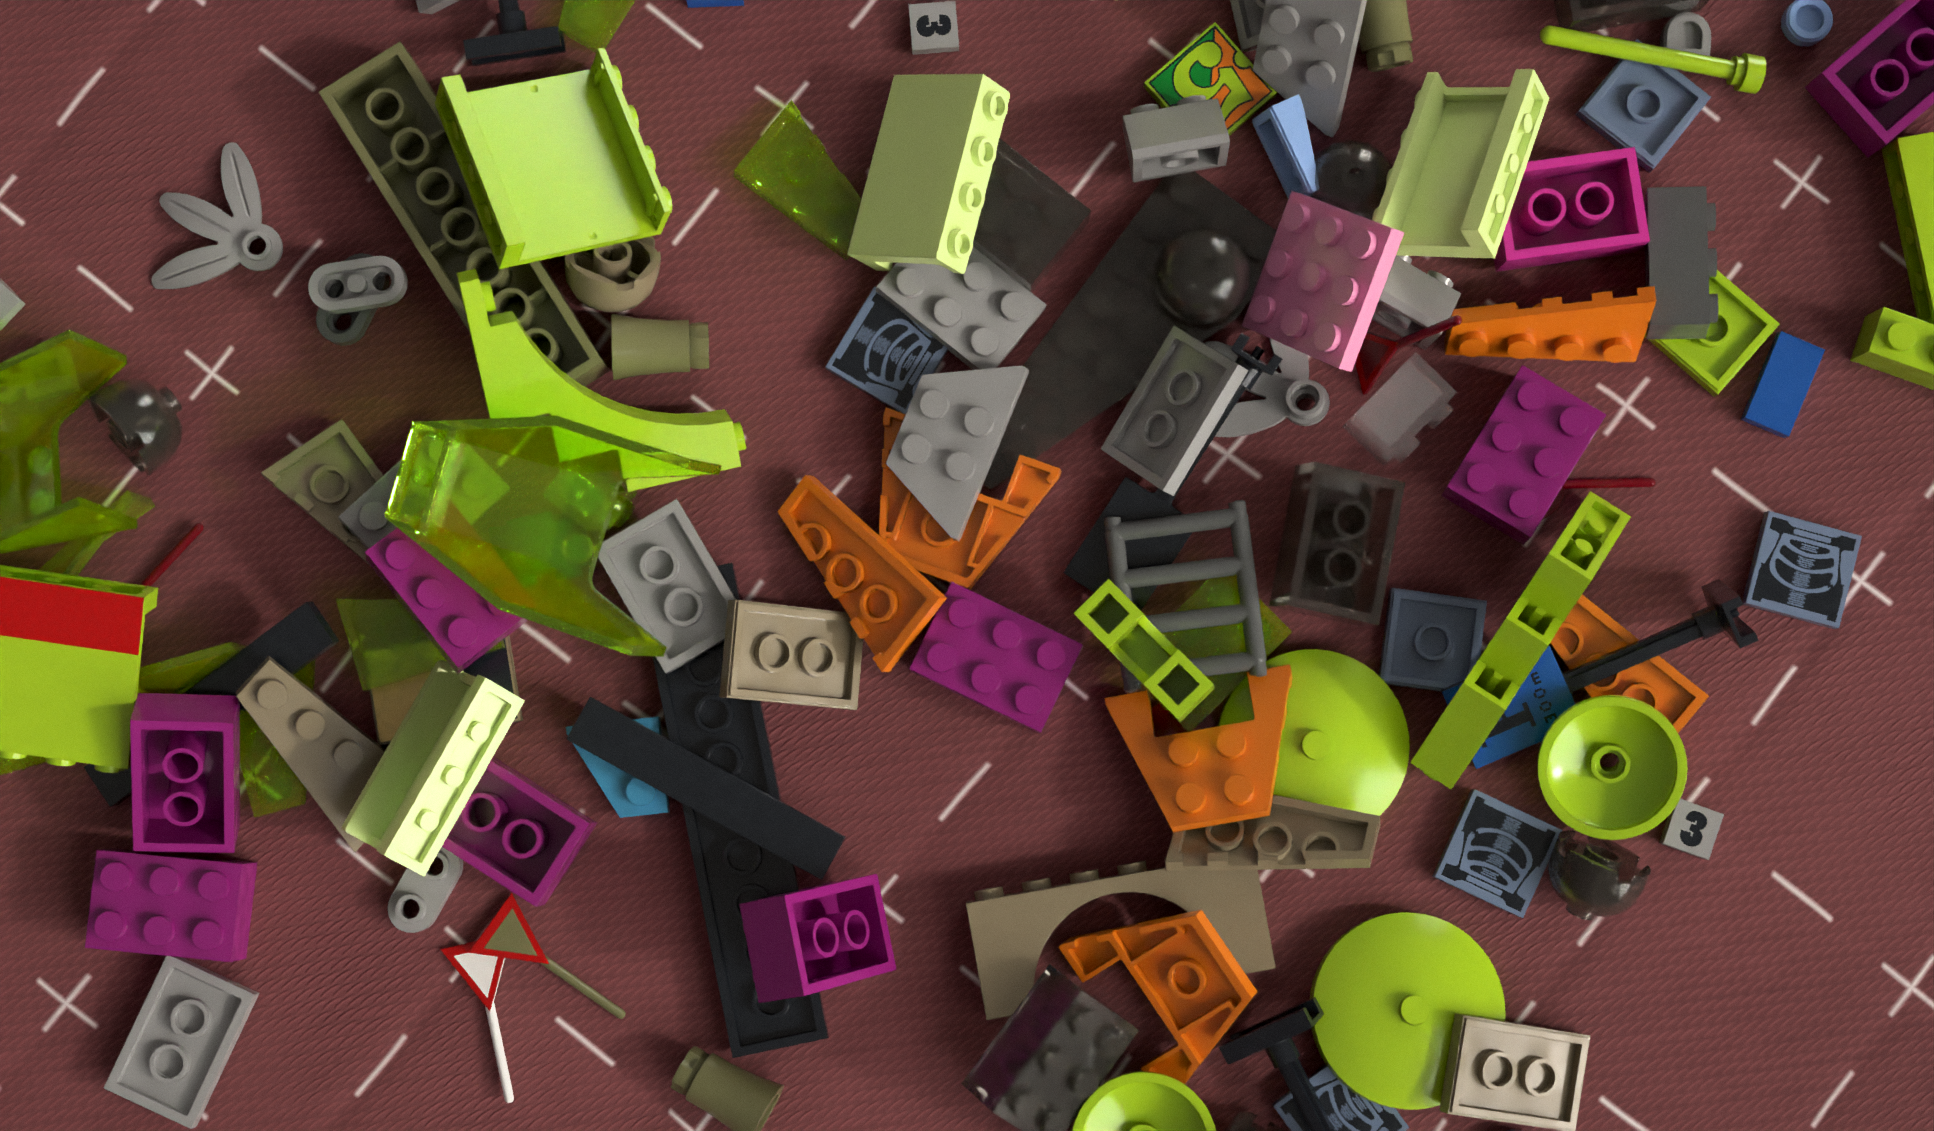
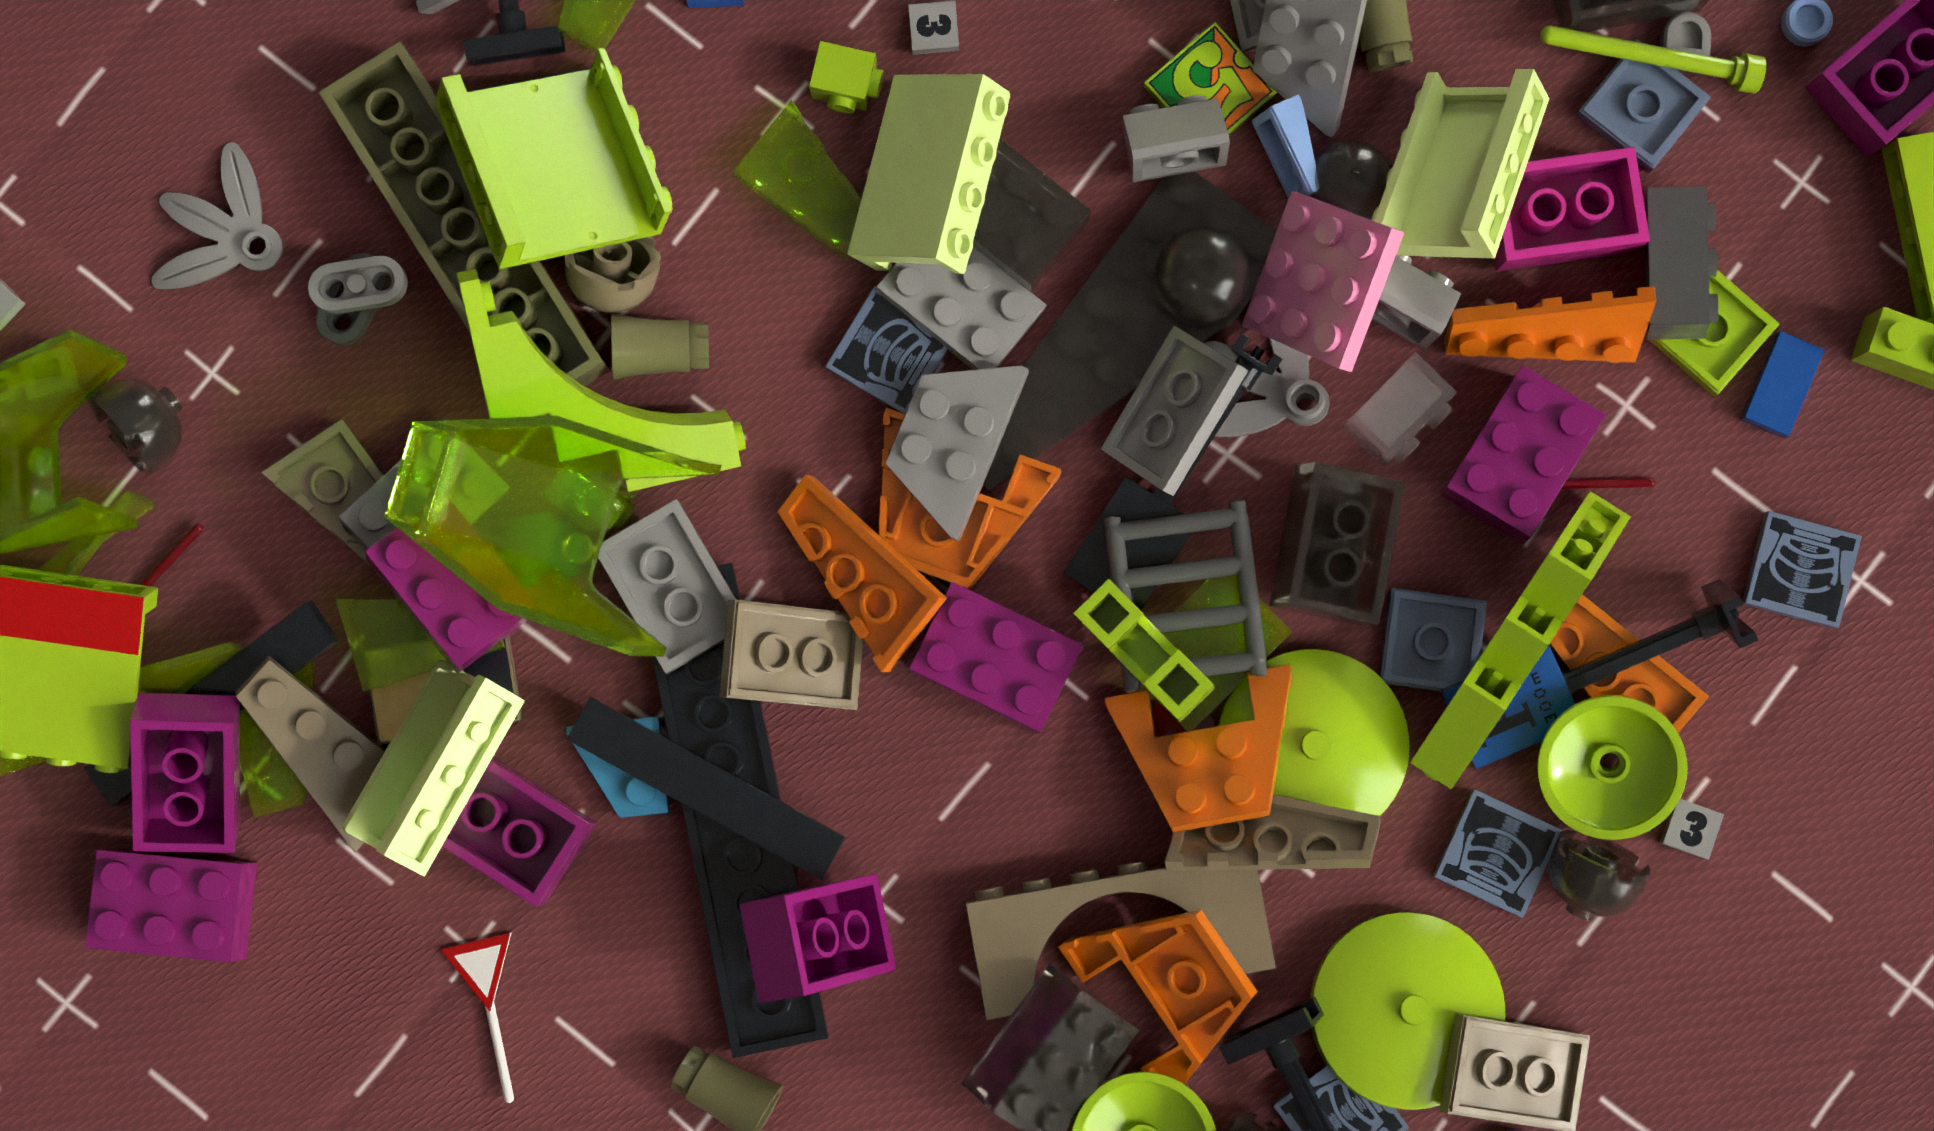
(181, 1041): light grey plate -> none
(428, 891): light grey plate -> none
(512, 938): piece -> none
(845, 77): none -> lime brick
(1378, 350): dark red piece -> none

